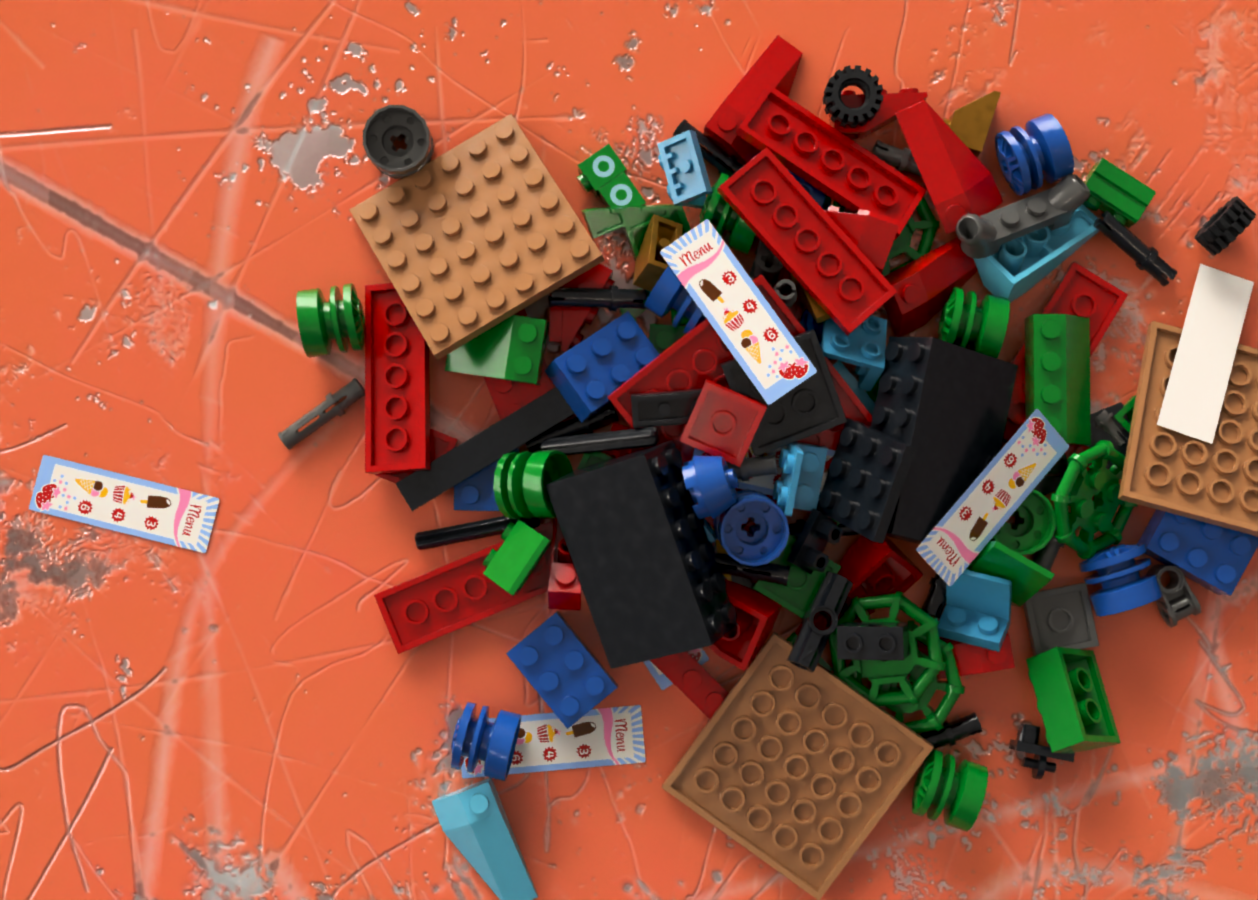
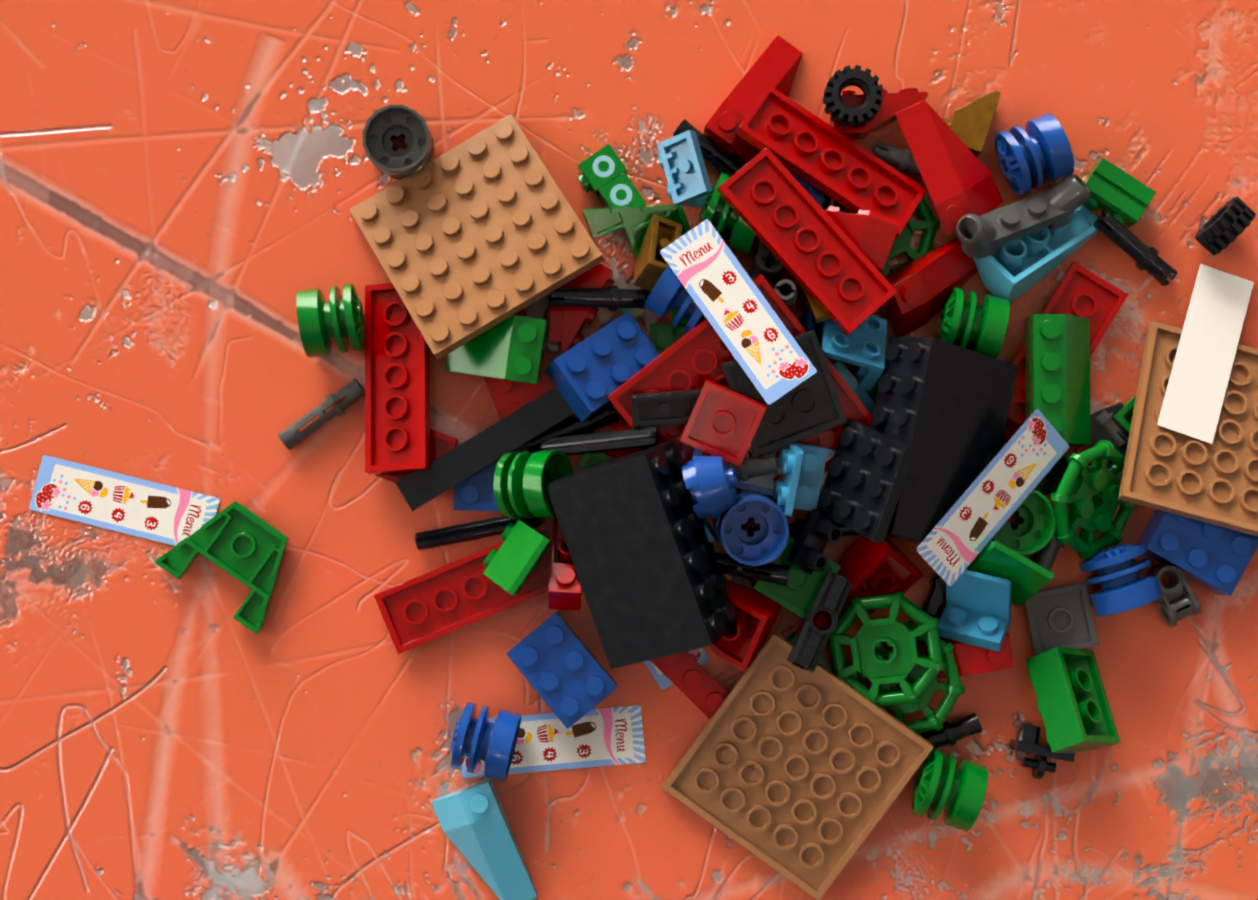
(243, 548): none -> green wing
(873, 641): black brick -> none

